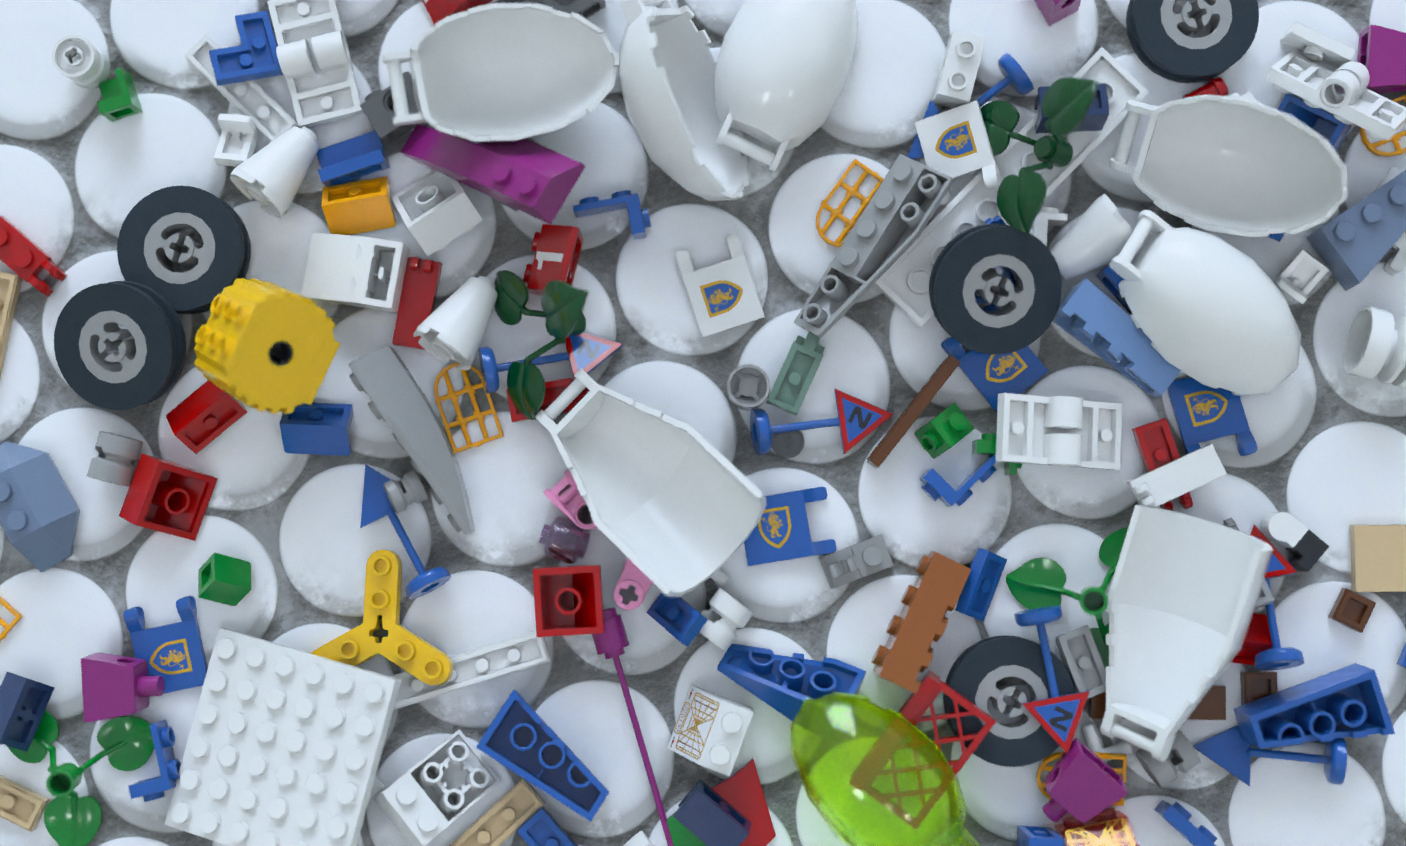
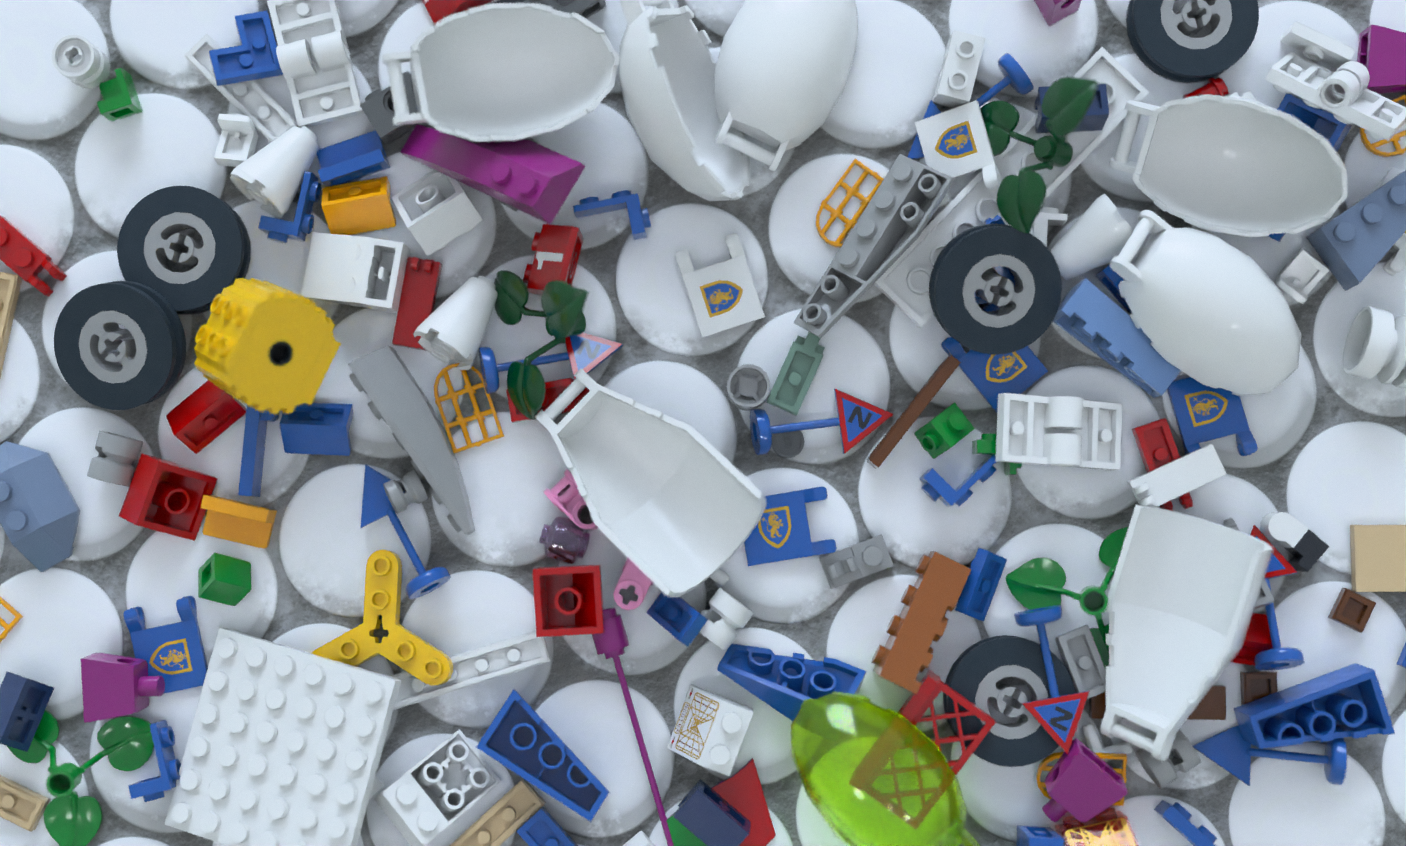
(238, 521): none -> light orange panel
(254, 451): none -> blue hinge
(281, 230): none -> blue bracket

